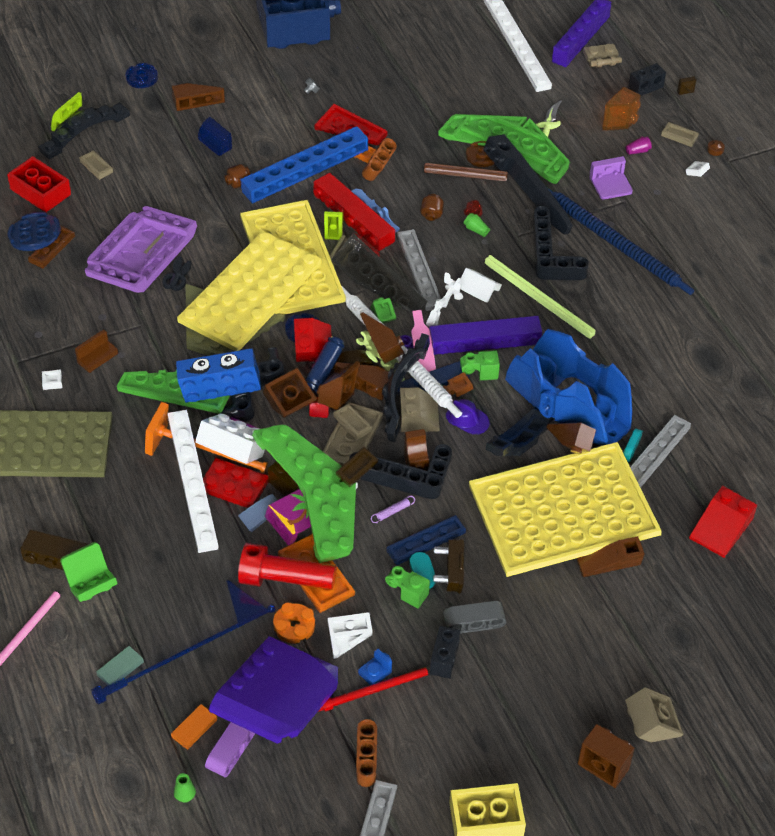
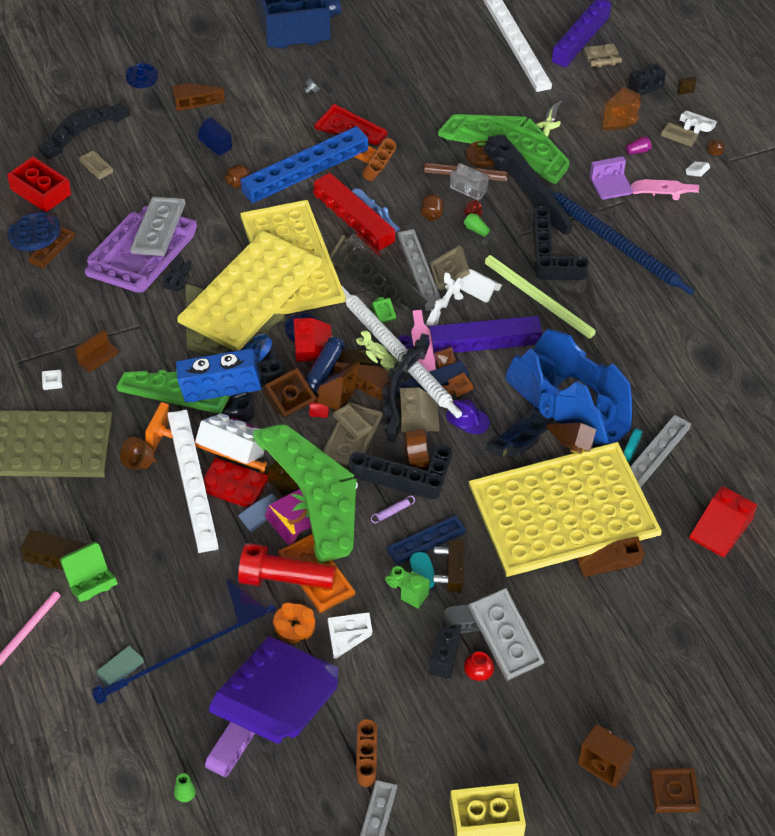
(66, 110): lime slope -> none
(137, 454): none -> reddish brown piece
(158, 226): none -> light grey tile
(194, 726): orange tile -> none
(260, 345): none -> blue tile
(331, 702): red bar -> none
(333, 225): lime slope -> none
(356, 467): dark brown tile -> none
(376, 668): blue bracket -> none
(384, 339): reddish brown slope -> none
(444, 357): none -> reddish brown tile
(452, 263): none -> dark tan plate
(469, 181): none -> clear brick
(479, 666): none -> red piece
(485, 362): bright green brick -> none
(506, 634): none -> light grey tile
(653, 716): dark tan slope -> none
(663, 187): none -> bright pink piece
(674, 790): none -> reddish brown tile
(700, 122): none -> white hinge

